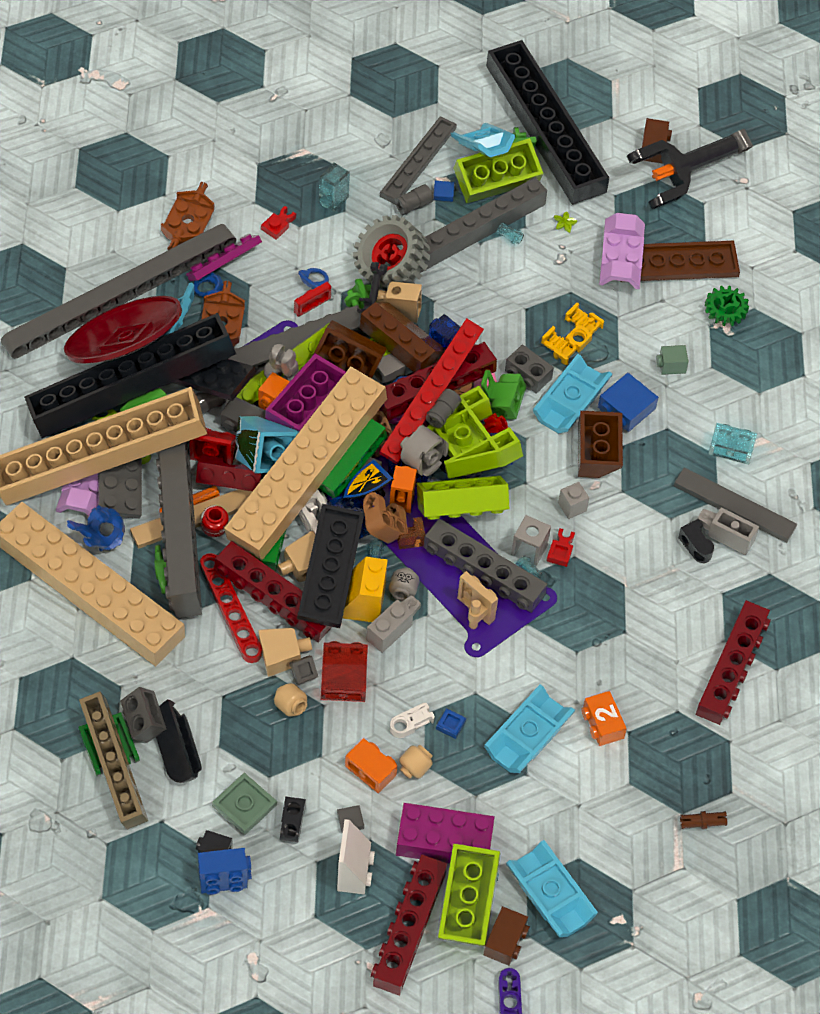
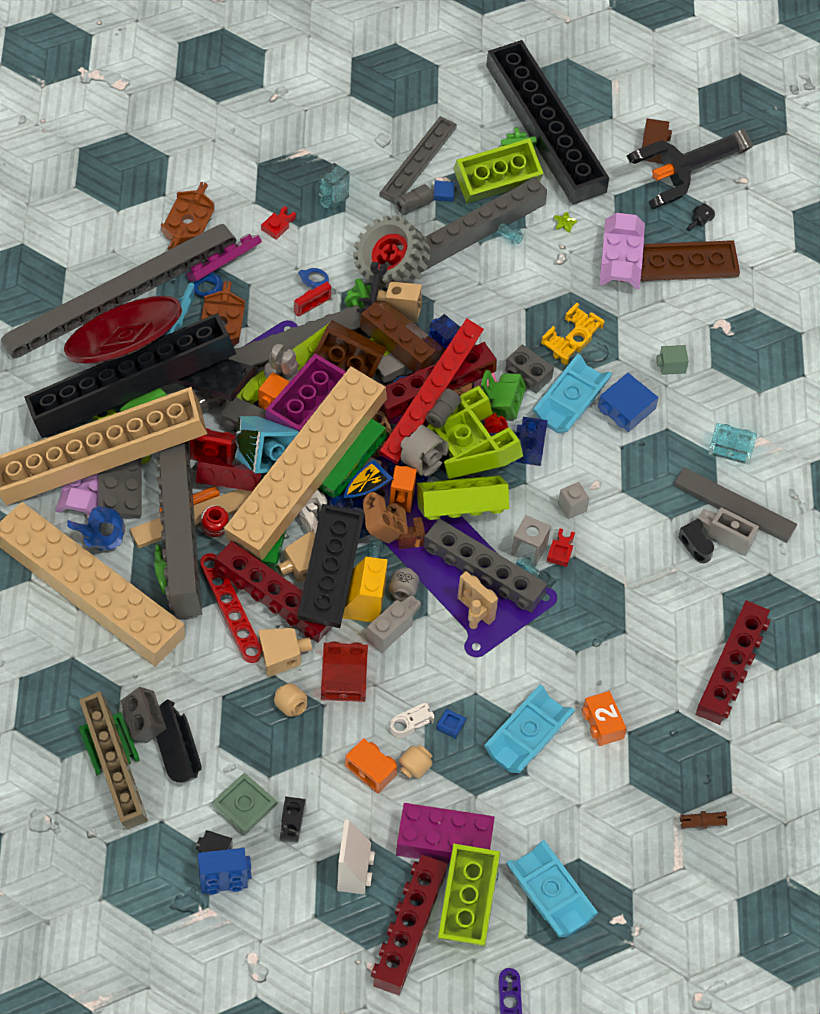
(304, 669): dark grey plate -> none
(351, 813): dark grey tile -> none
(487, 140): medium azure piece -> none
(506, 935): reddish brown brick -> none
(532, 441): none -> clear blue brick
(599, 443): reddish brown slope -> none
(702, 214): none -> black piece
(726, 305): green gear -> none

